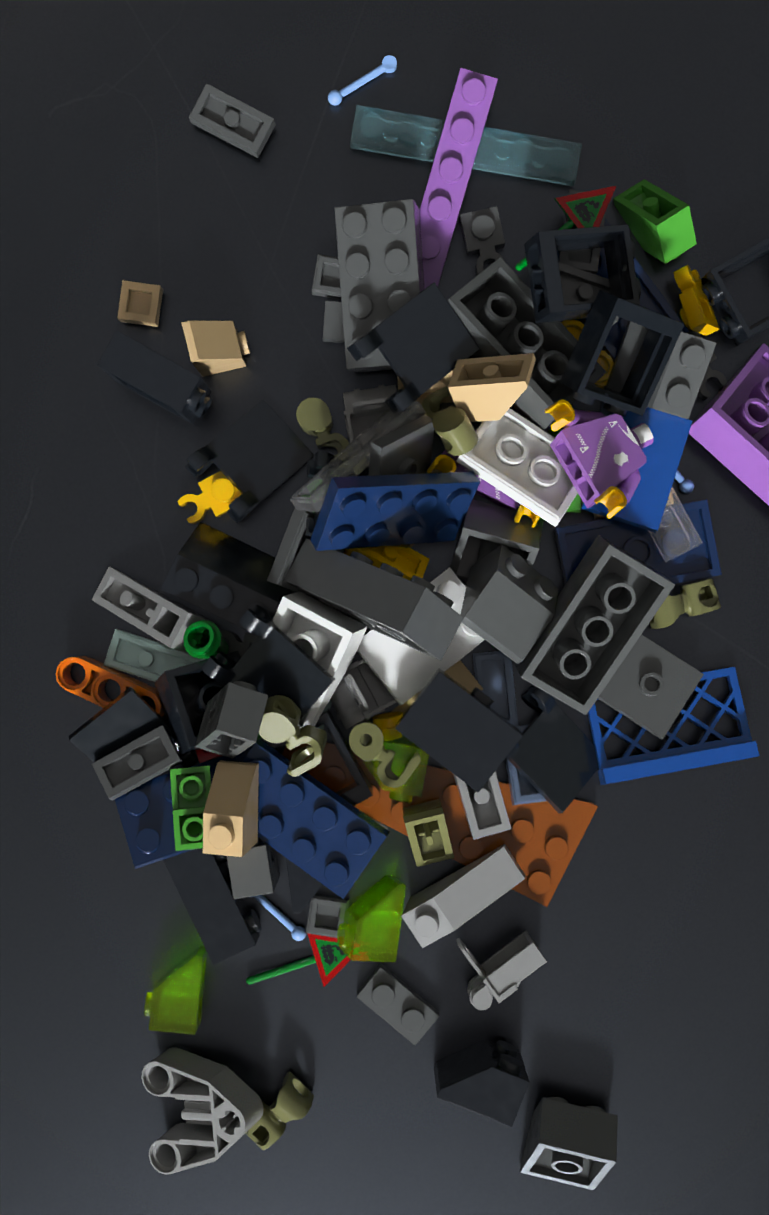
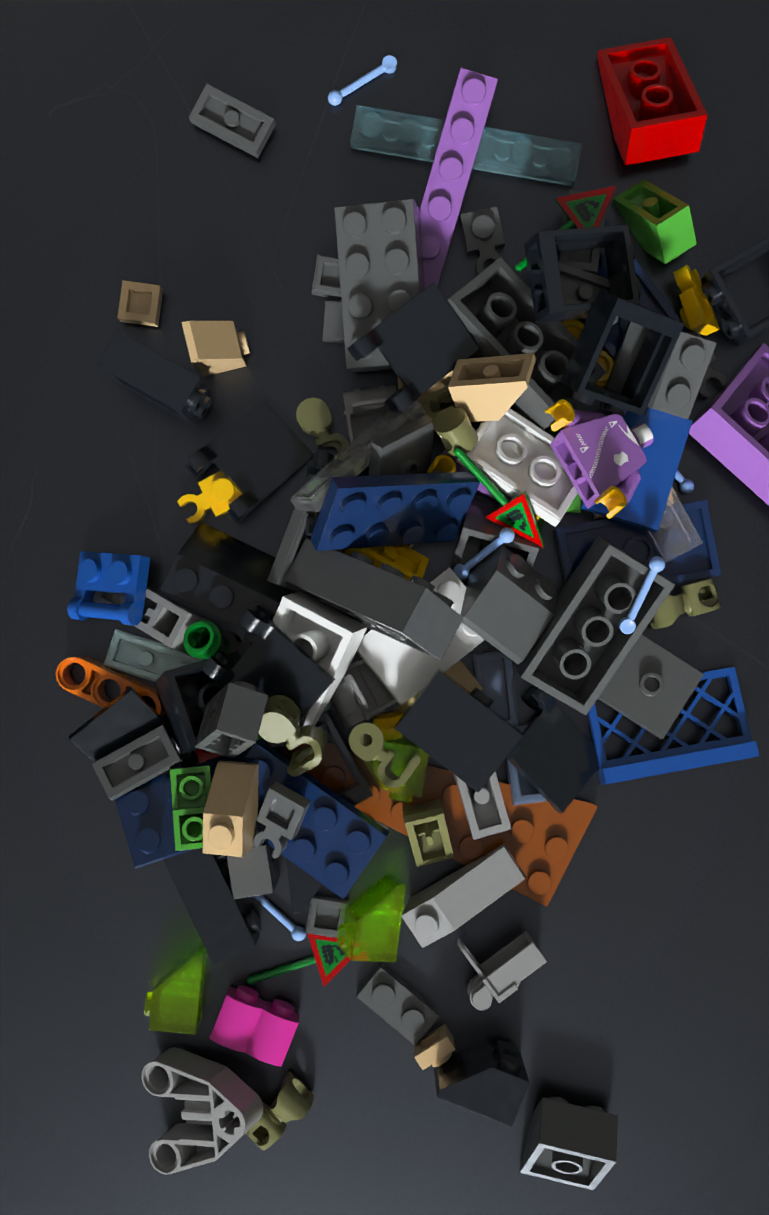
(110, 574): none -> blue plate
(255, 1025): none -> dark pink brick
(282, 816): none -> dark grey plate
(434, 1048): none -> tan plate
(505, 536): none -> light blue hinge
(512, 514): none -> piece
(627, 623): none -> light blue hinge
(651, 101): none -> red slope

